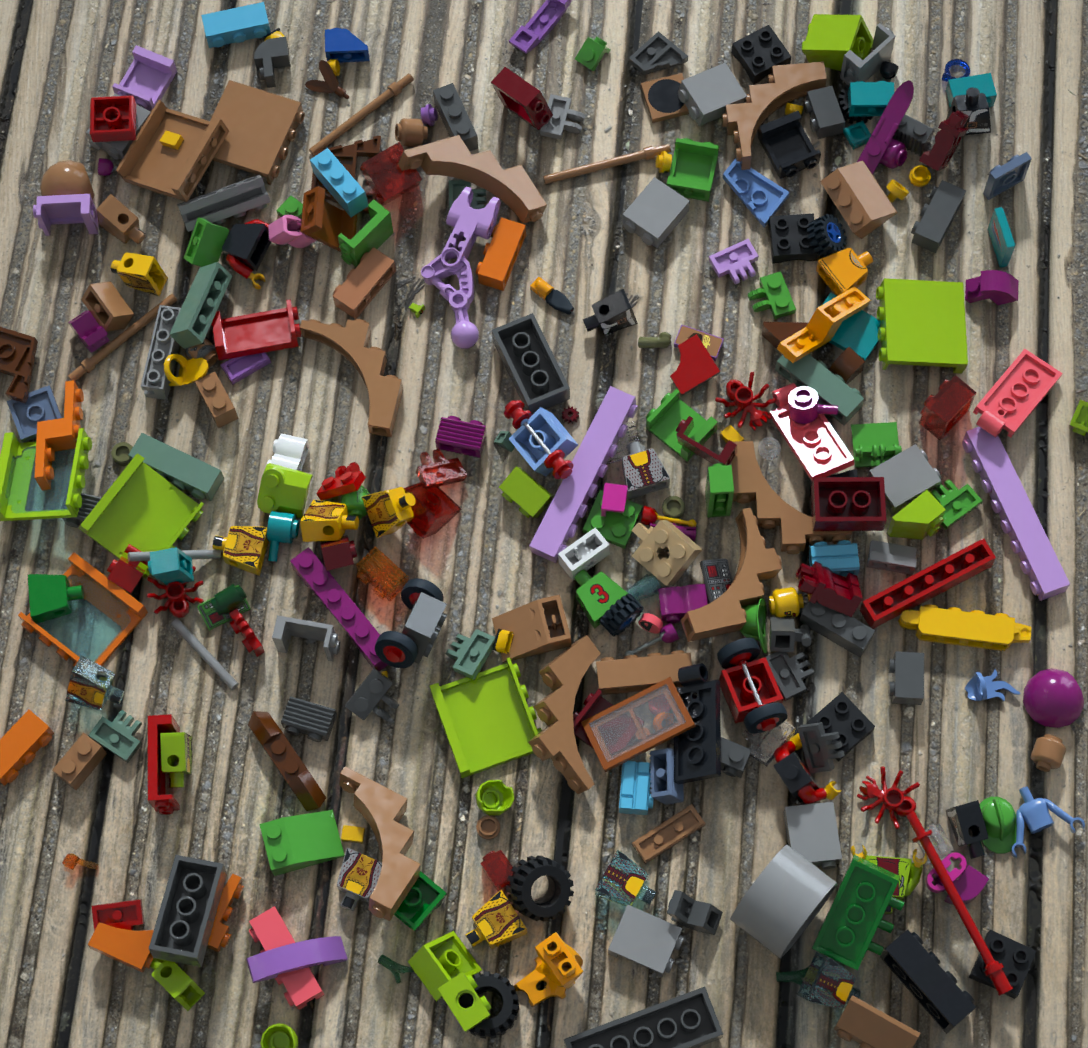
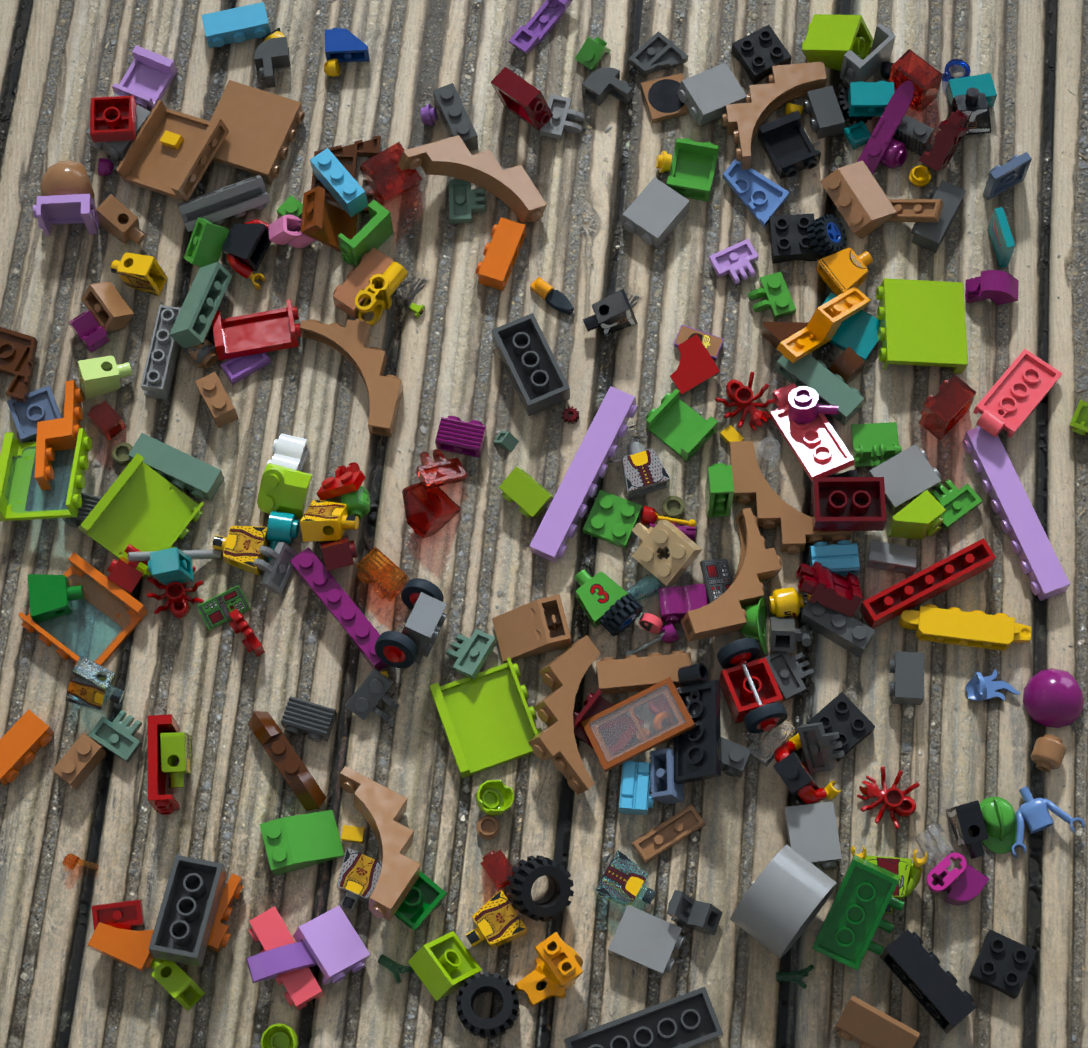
(88, 364): medium nougat bar -> none
(101, 375): none -> yellowish green torso
(106, 420): none -> clear red brick
(189, 370): yellow piece -> none
(205, 654): light grey bar -> none
(228, 599): dark green brick -> none
(278, 568): none -> light grey hinge
(287, 627): light grey panel -> none
(330, 84): reddish brown piece -> none
(333, 945): none -> lavender panel
(380, 292): none -> yellow connector
(389, 510): torso -> none
(393, 90): medium nougat bar -> none
(411, 132): medium nougat head -> none
(454, 989): lime brick -> none
(467, 225): lavender piece -> none
(503, 641): yellow piece -> none
(541, 440): light blue brick -> none
(584, 553): white brick -> none
(606, 82): none -> dark grey brick
(614, 498): dark pink panel -> none
(647, 153): medium nougat bar -> none
(662, 341): olive arm -> none
(725, 457): dark red panel -> none
(828, 983): clear light blue torso -> none
(896, 191): yellow tile -> none
(917, 210): none -> medium nougat tile
(924, 77): none -> clear red brick
(992, 967): red bar -> none

